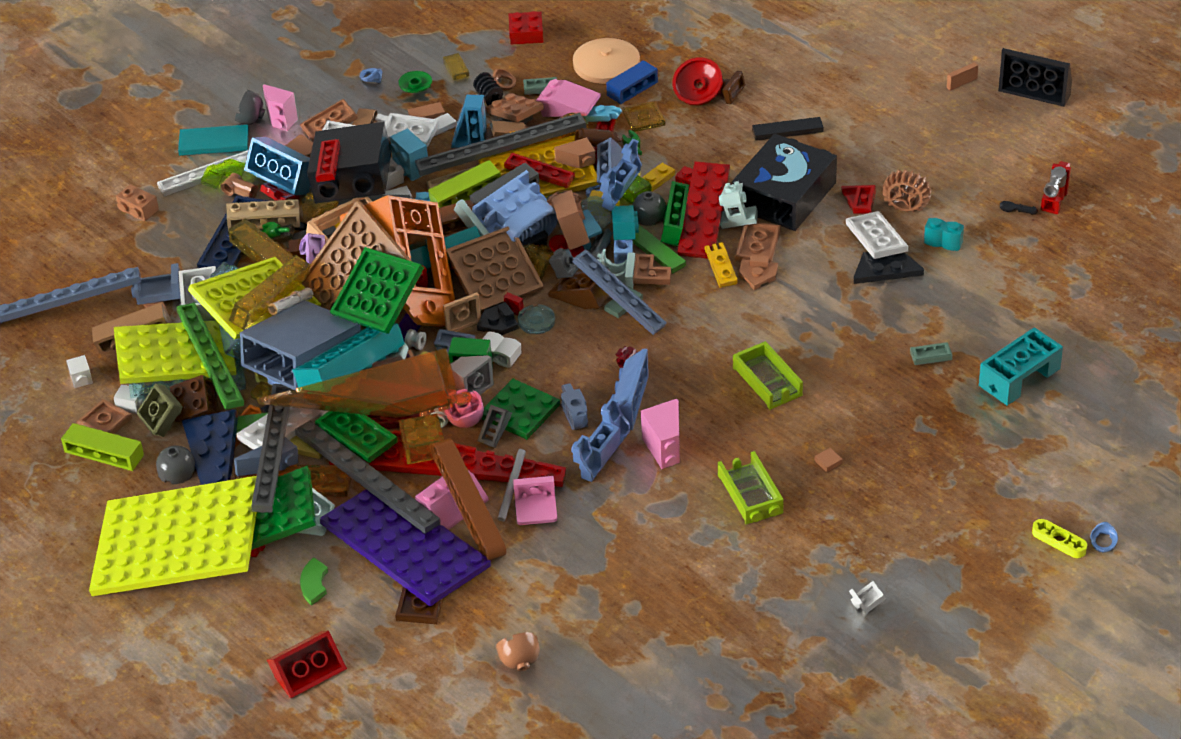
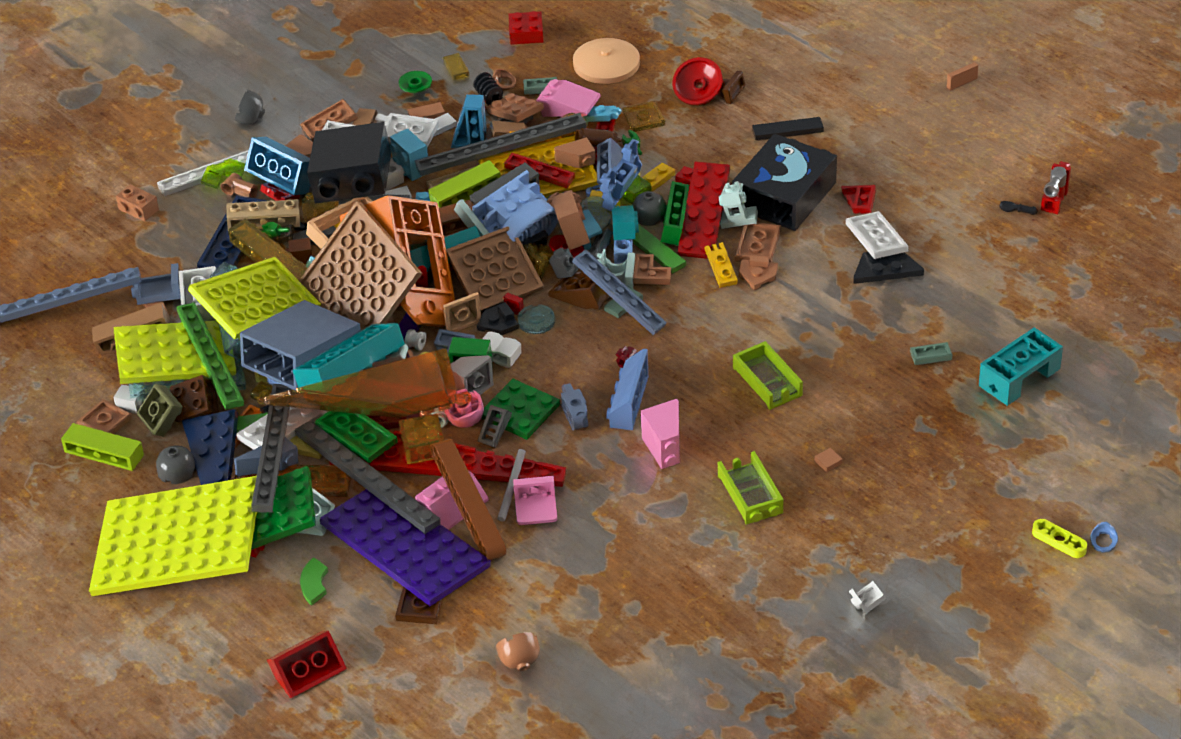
(79, 371): white brick -> none
(213, 140): teal tile -> none
(272, 289): clear yellow brick -> none
(280, 107): bright pink slope -> none
(287, 302): white pin -> none
(311, 246): lavender plate -> none
(328, 160): red tile -> none
(376, 75): medium blue piece -> none
(376, 290): green plate -> none
(595, 451): medium blue bracket -> none
(632, 82): blue brick -> none
(909, 186): nougat gear -> none
(943, 234): teal brick -> none
(1035, 77): black slope -> none

